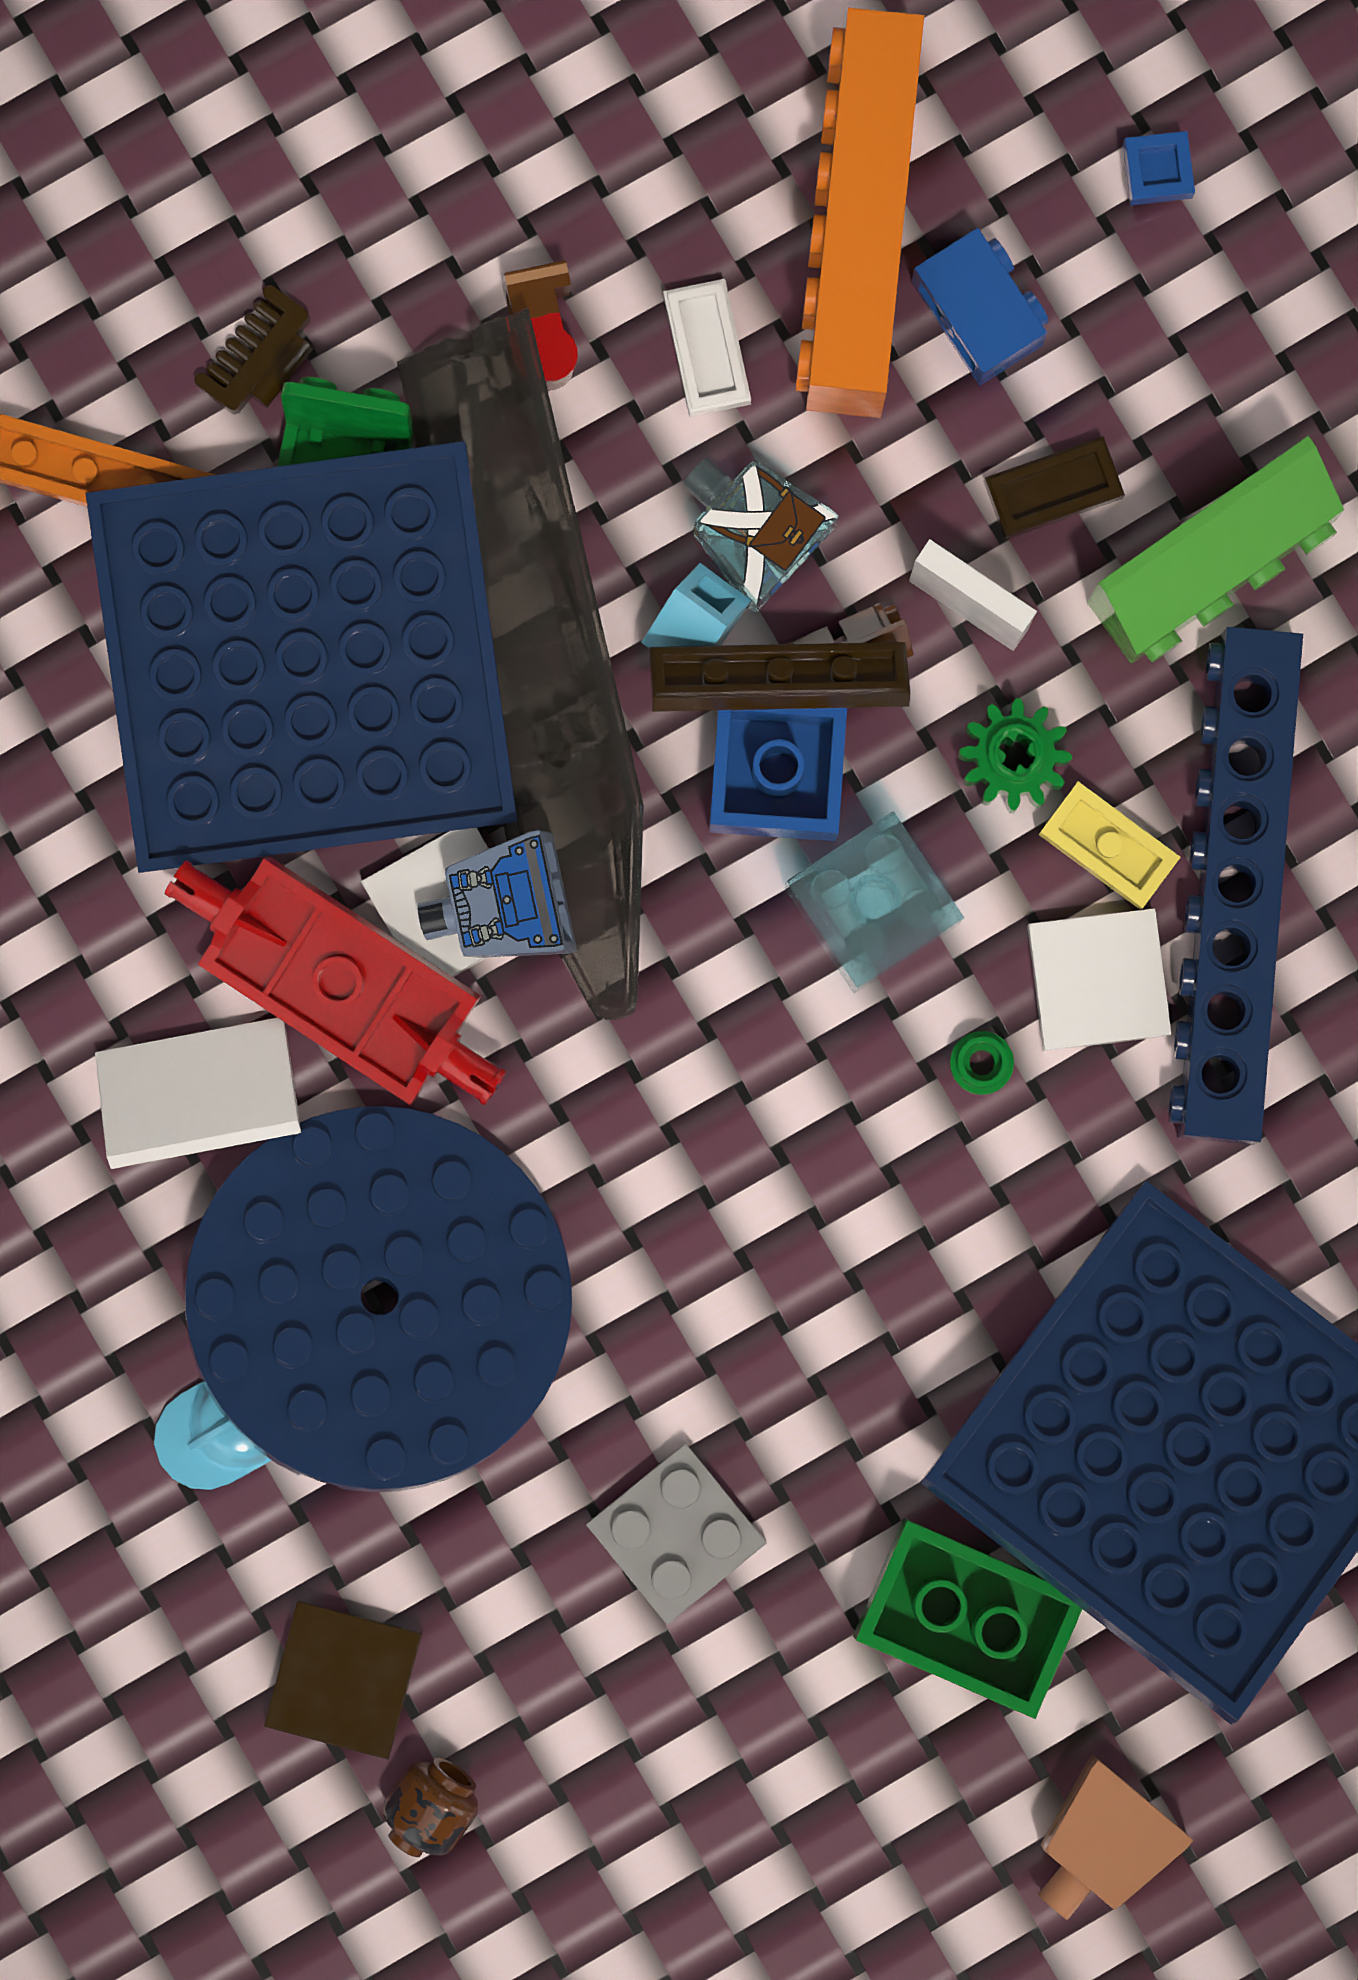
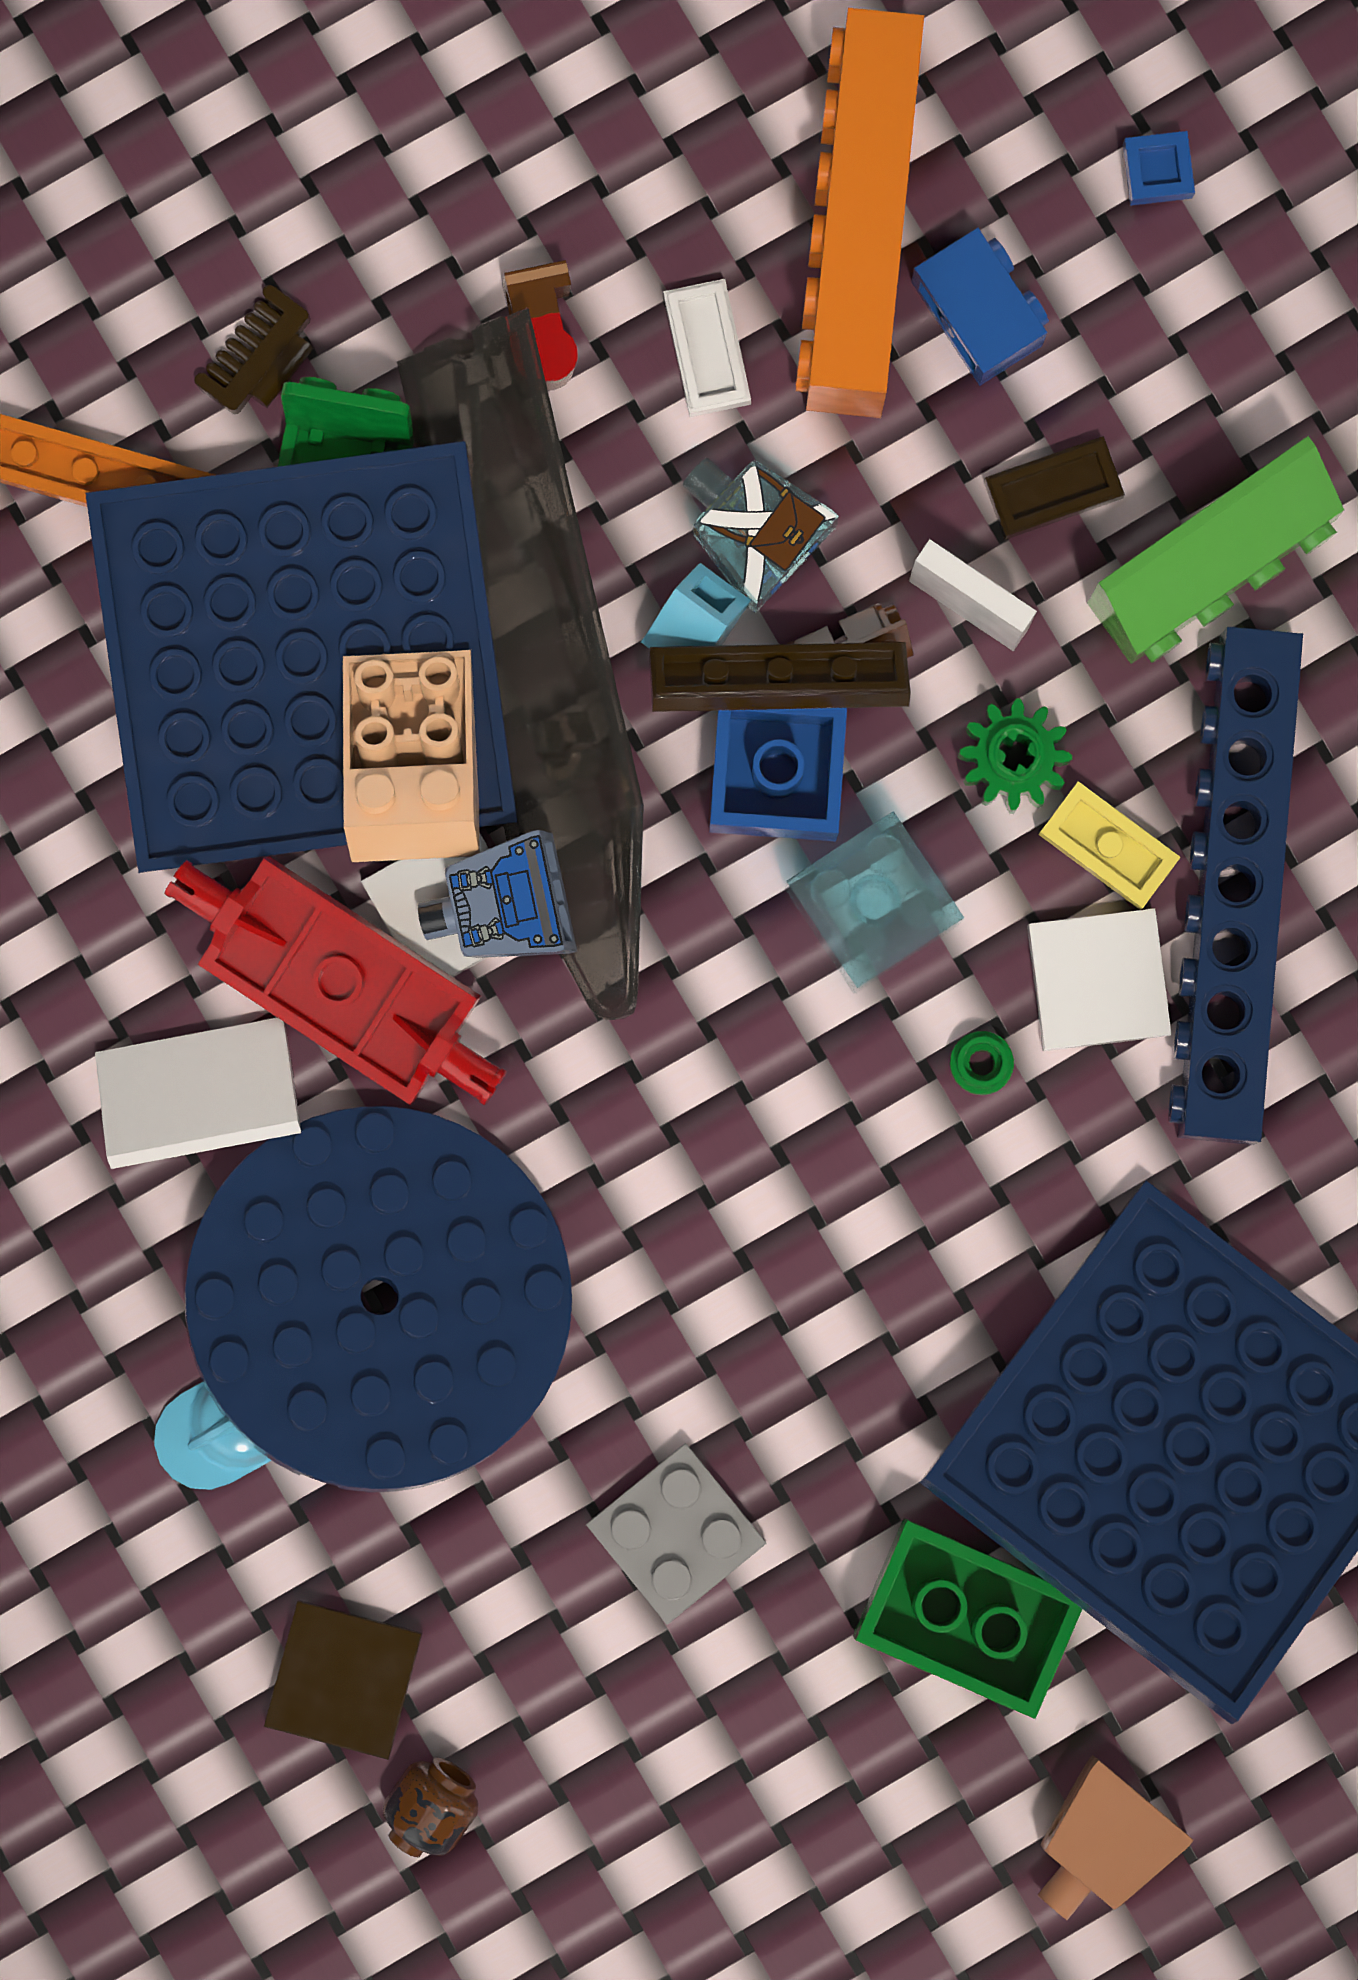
(410, 756): none -> light nougat slope

